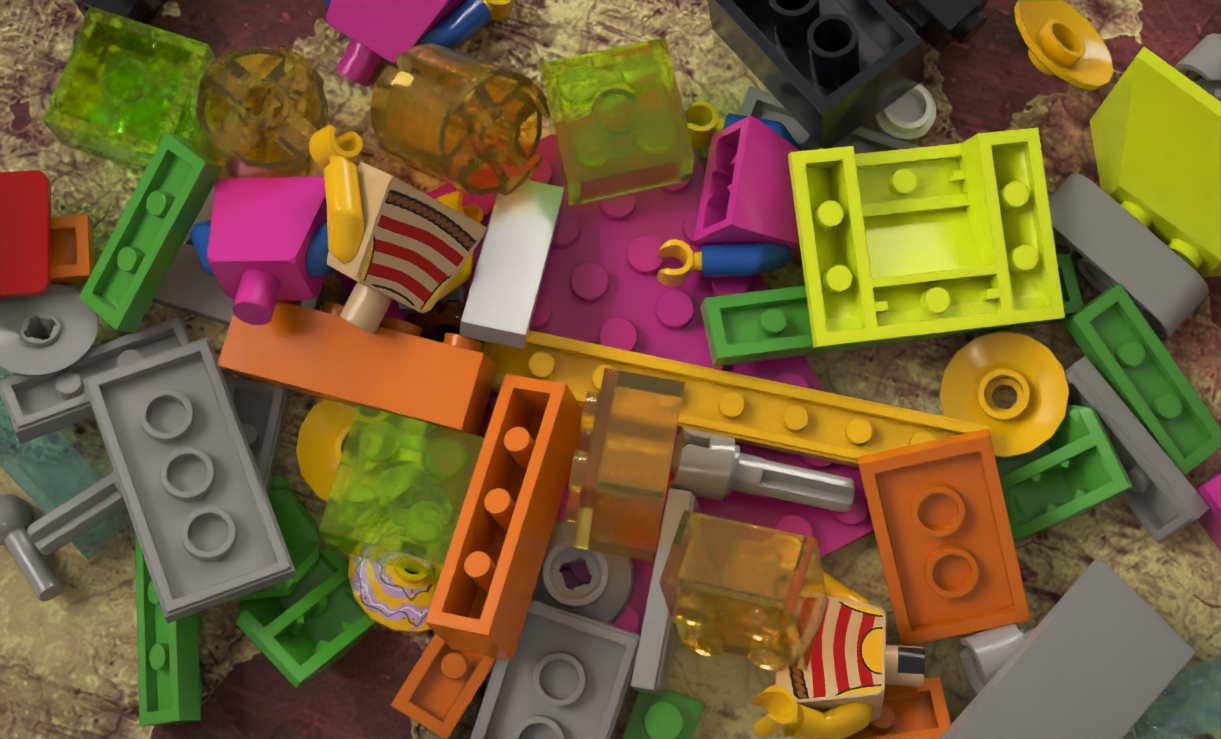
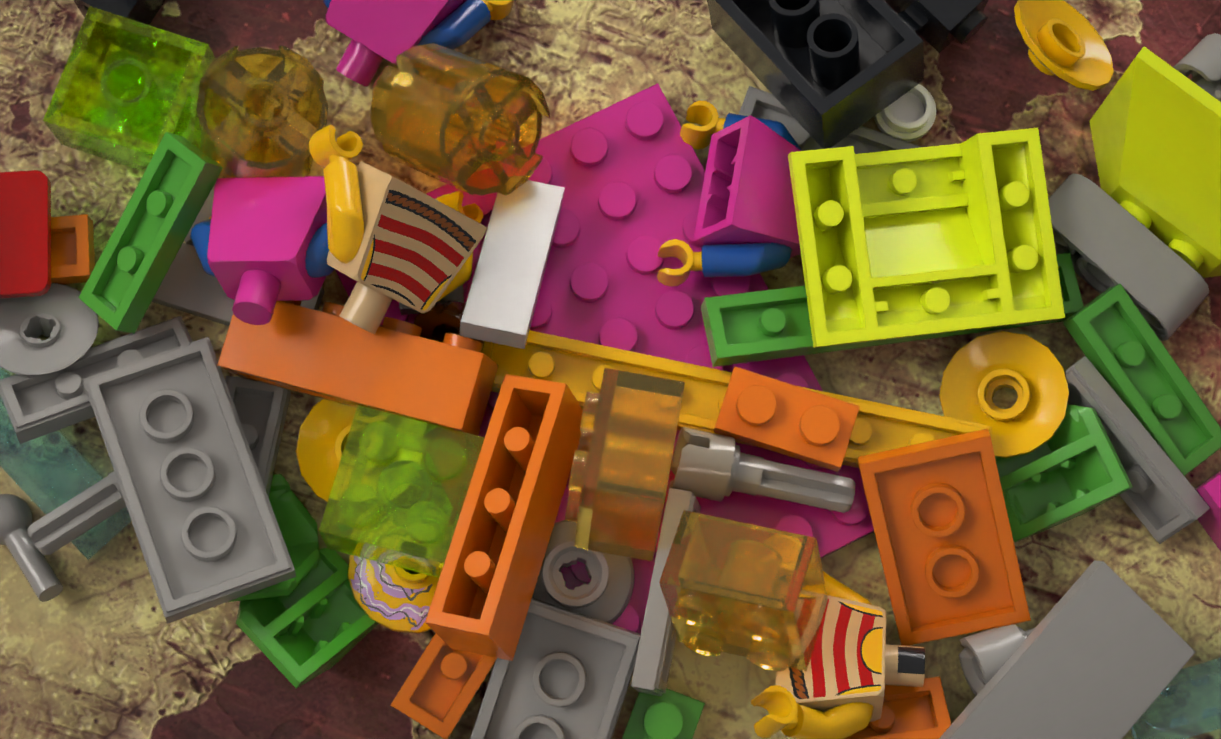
(166, 657): bright green plate -> none
(617, 121): clear neon green brick -> none
(786, 419): none -> orange plate

